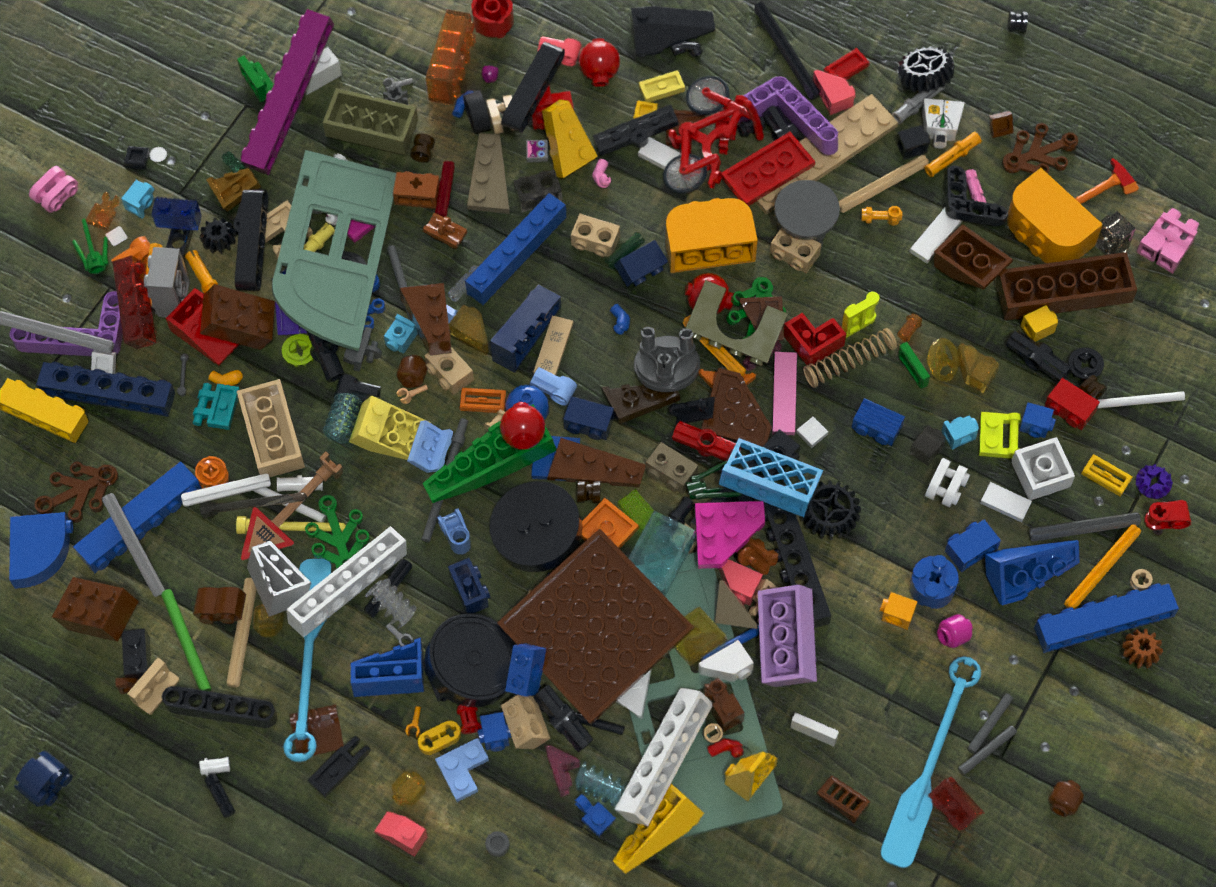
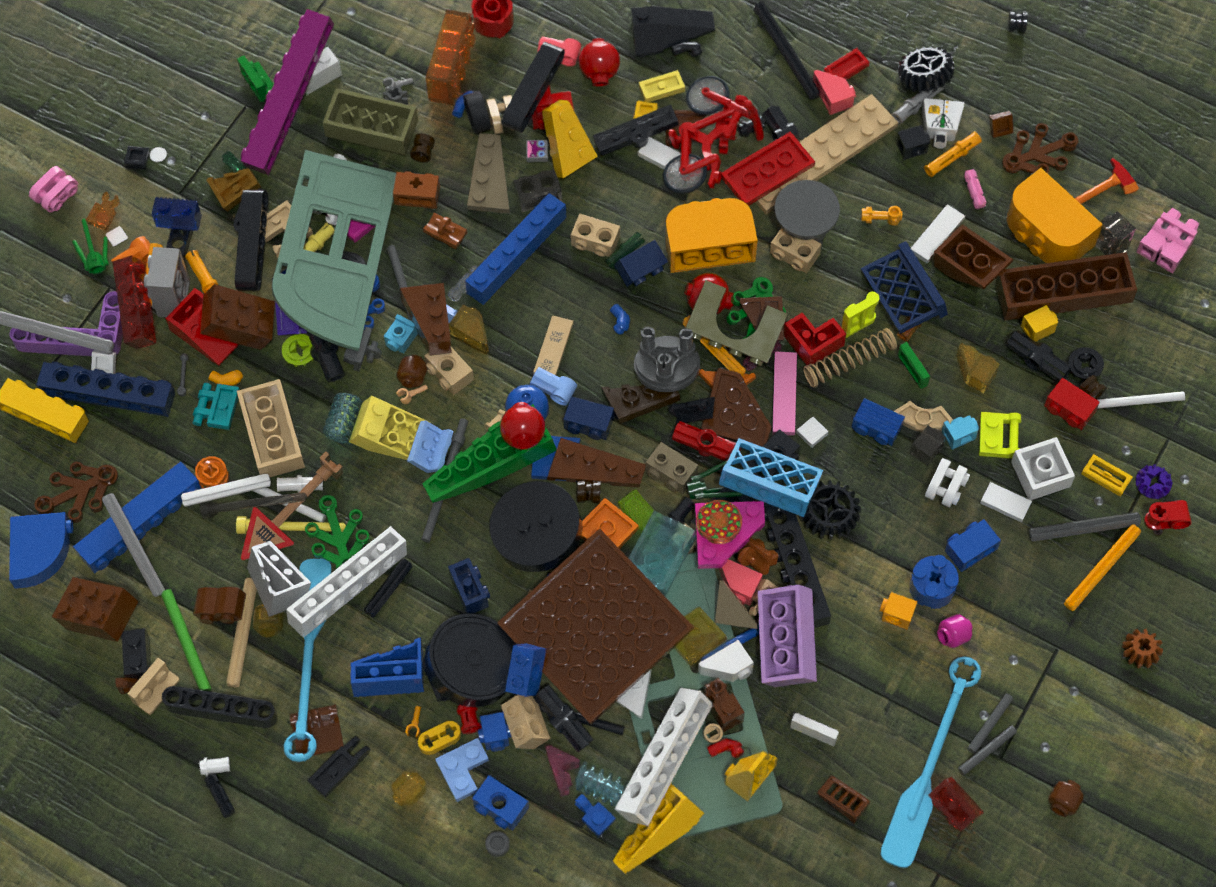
(42, 779): dark blue brick -> none
(138, 198): medium azure brick -> none
(217, 235): black gear -> none
(351, 385): black piece -> none
(392, 602): clear piece -> none
(399, 636): light grey hand -> none
(402, 832): coral slope -> none
(445, 188): dark red axle -> none
(455, 528): medium blue piece -> none
(478, 404): orange tile -> none
(489, 73): magenta hinge -> none
(494, 791): none -> blue brick
(524, 328): dark blue wedge -> none
(599, 176): bright pink arm -> none
(719, 521): none -> tile
(798, 110): medium lavender beam -> none
(882, 183): tan axle -> none
(918, 276): none -> dark blue fence
(918, 418): none -> tan tile
(940, 359): clear yellow piece -> none
(962, 203): black beam -> none
(1022, 569): blue wedge -> none
(1037, 420): blue brick -> none
(1106, 617): blue brick -> none
(1147, 579): tan bush -> none

